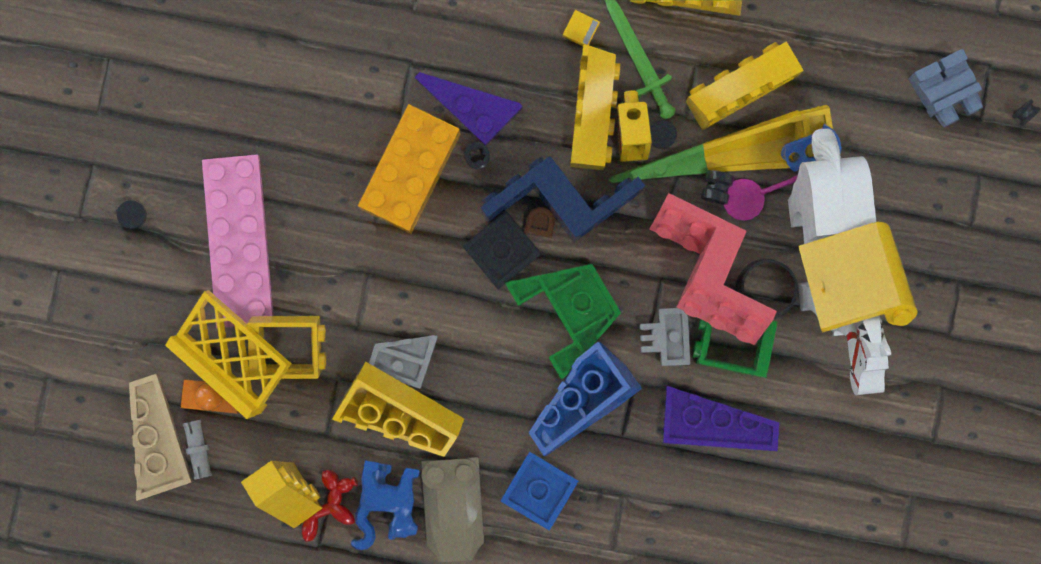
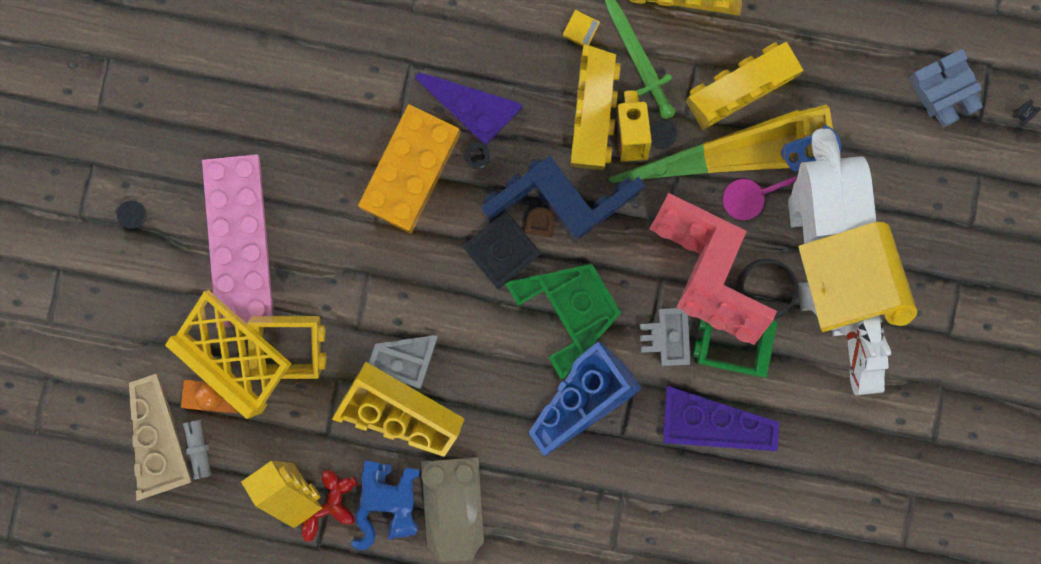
(539, 491): blue plate -> none
(717, 187): black wheel -> none

